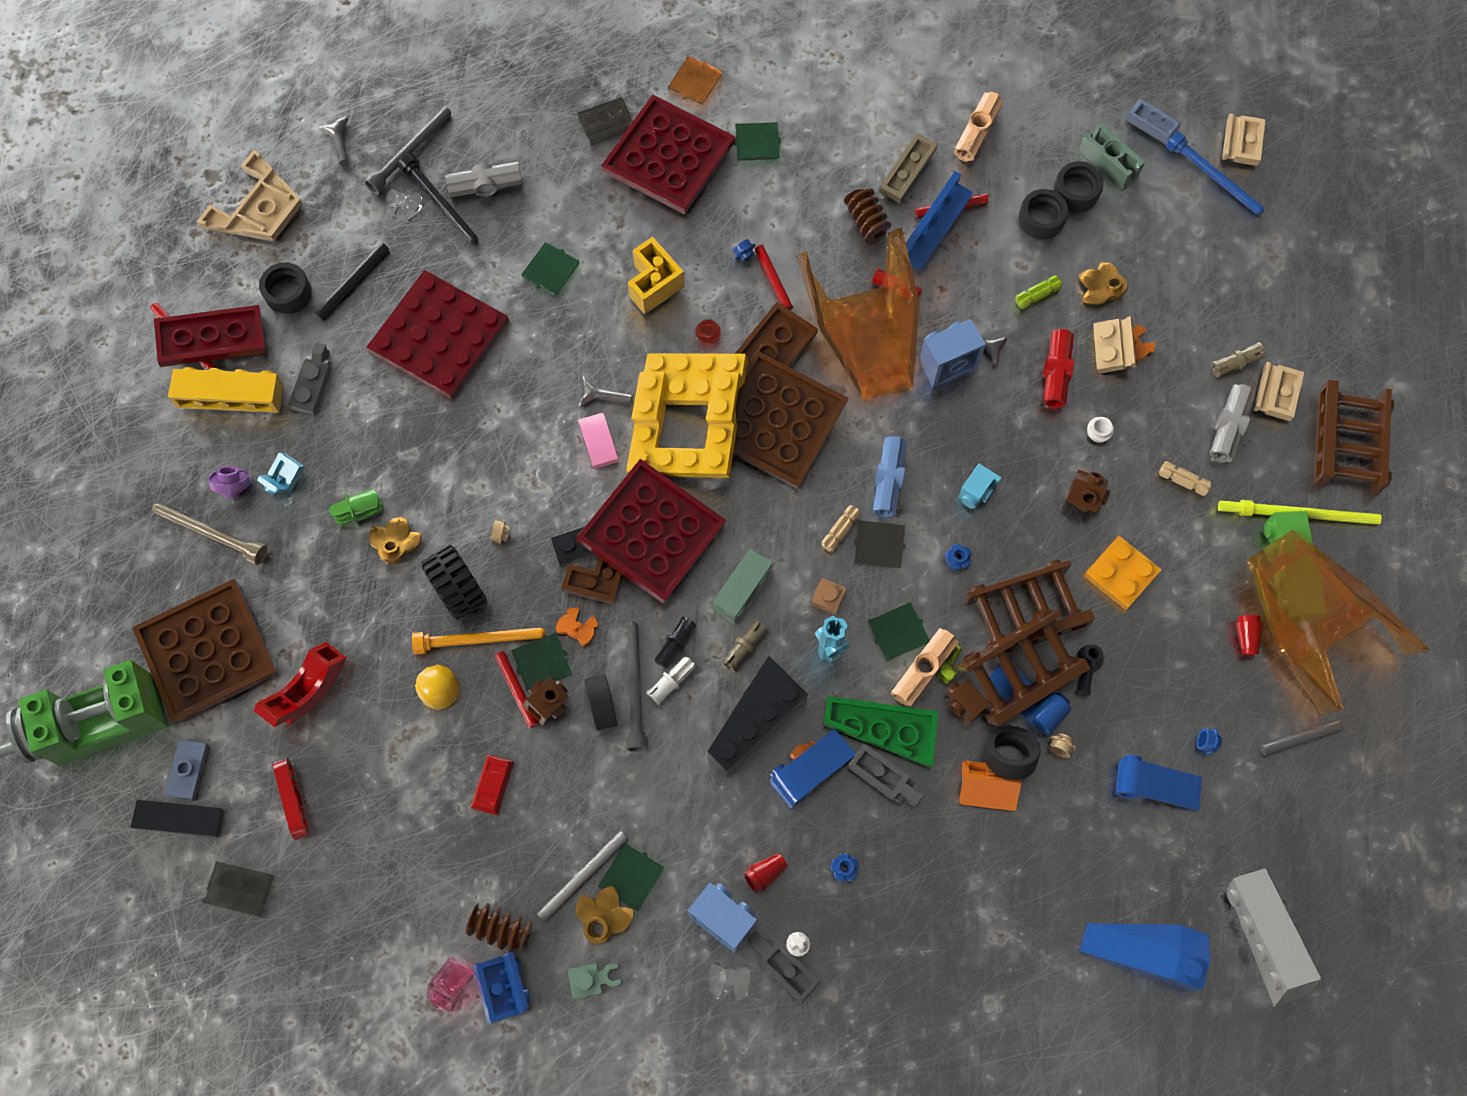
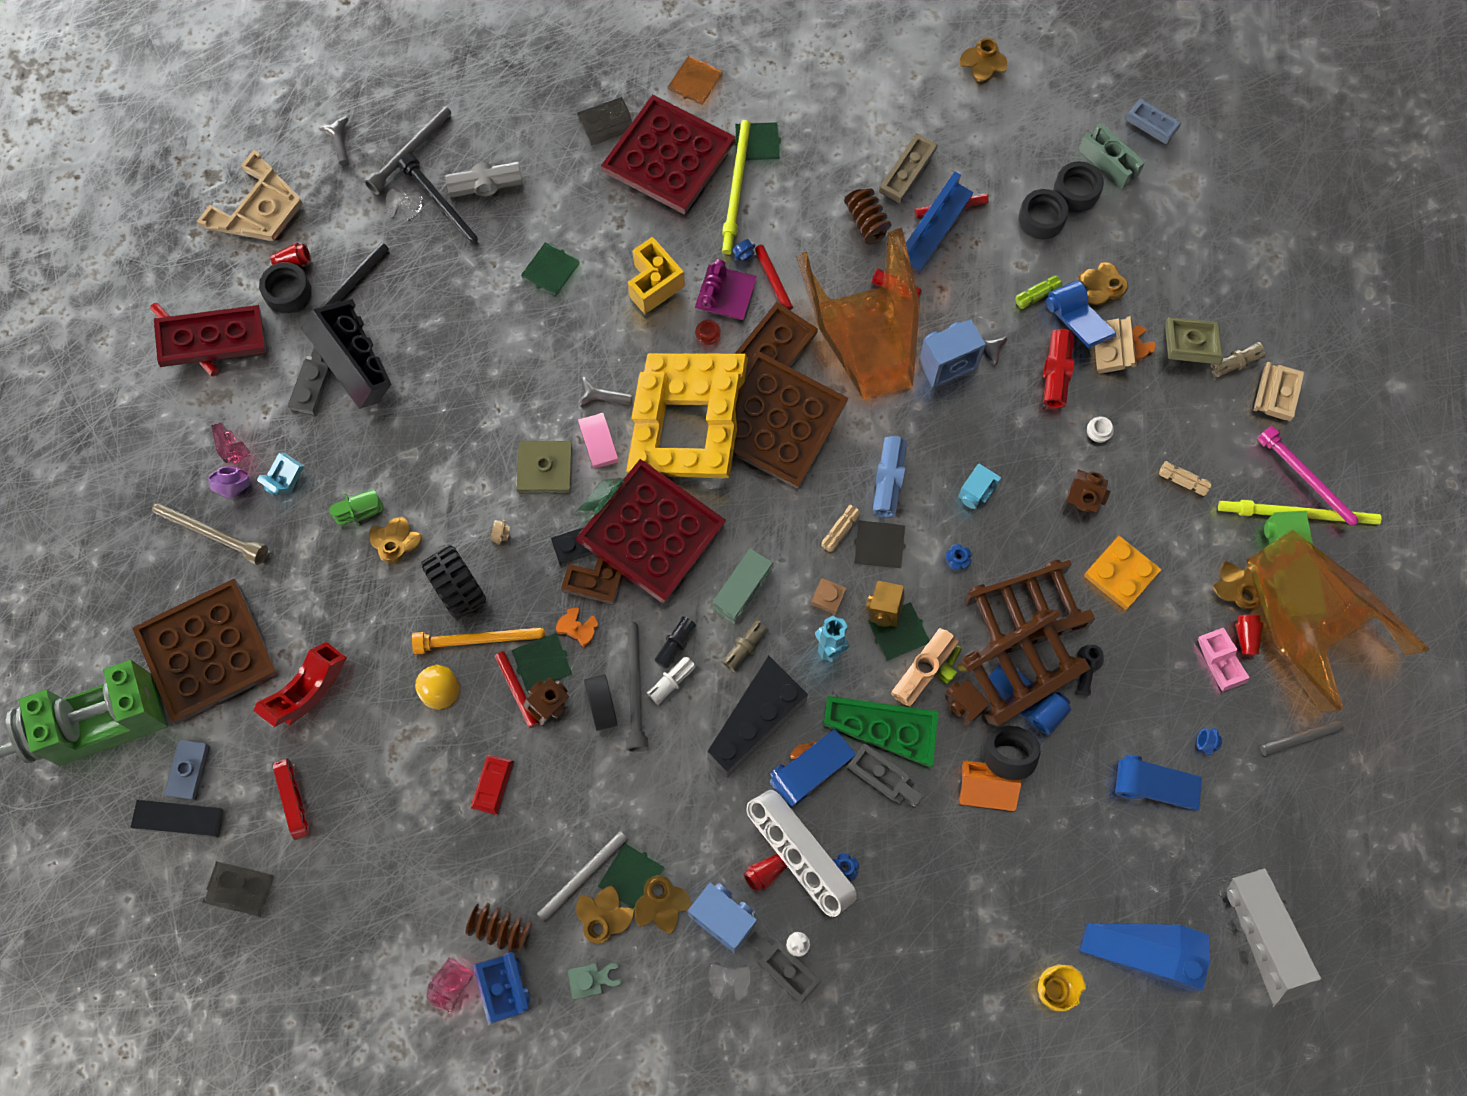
(226, 390): yellow brick -> none
(227, 446): none -> clear pink bracket
(294, 254): none -> red cone
(347, 351): none -> black wedge
(437, 334): dark red plate -> none
(544, 467): none -> olive plate
(600, 496): none -> clear green piece
(661, 908): none -> pearl gold plate
(725, 291): none -> magenta hinge
(730, 227): none -> neon yellow bar
(801, 853): none -> white beam
(886, 604): none -> pearl gold brick
(983, 117): light nougat piece -> none
(984, 62): none -> pearl gold plate
(1061, 745): tan plate -> none
(1061, 987): none -> yellow hair
(1072, 307): none -> blue door
(1179, 145): blue piece -> none
(1193, 340): none -> olive plate
(1222, 659): none -> bright pink slope
(1232, 423): light grey piece -> none
(1234, 583): none -> pearl gold plate
(1244, 139): tan plate -> none
(1271, 439): none -> dark pink piece
(1328, 445): reddish brown fence -> none

